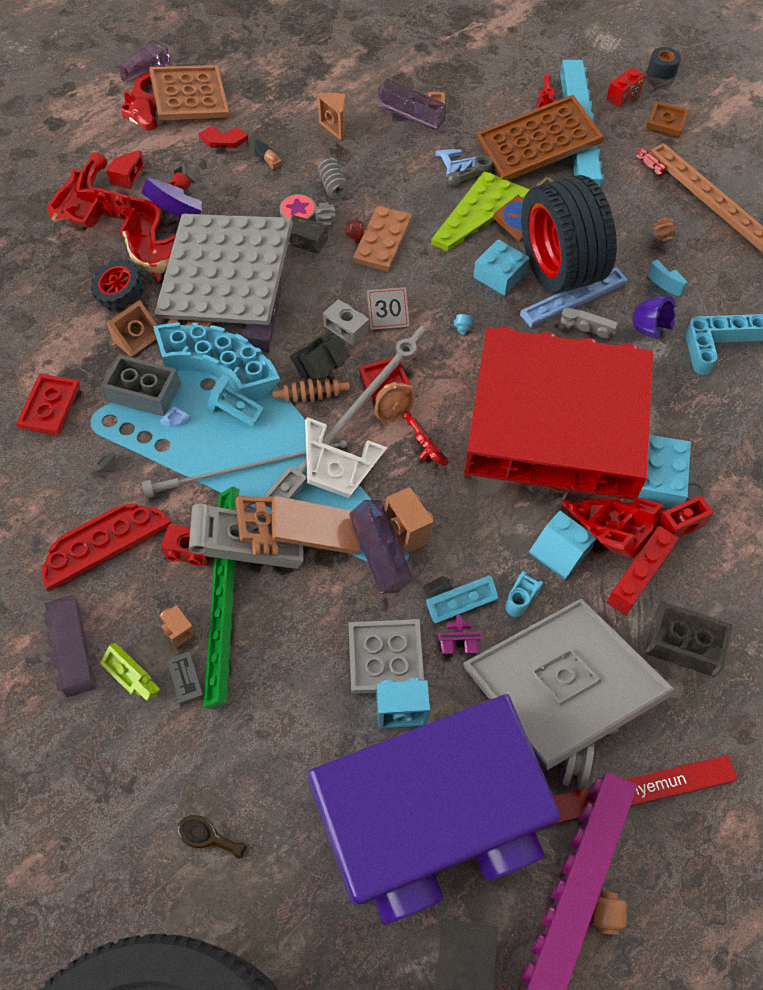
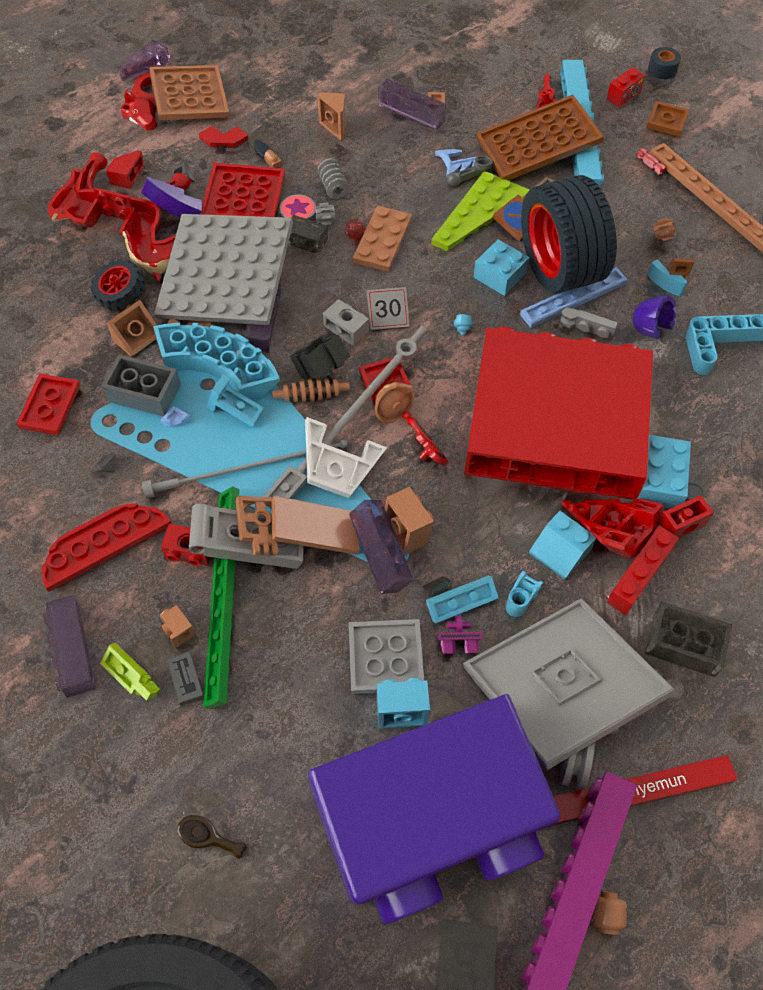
(243, 190): none -> red plate
(680, 267): none -> dark orange slope

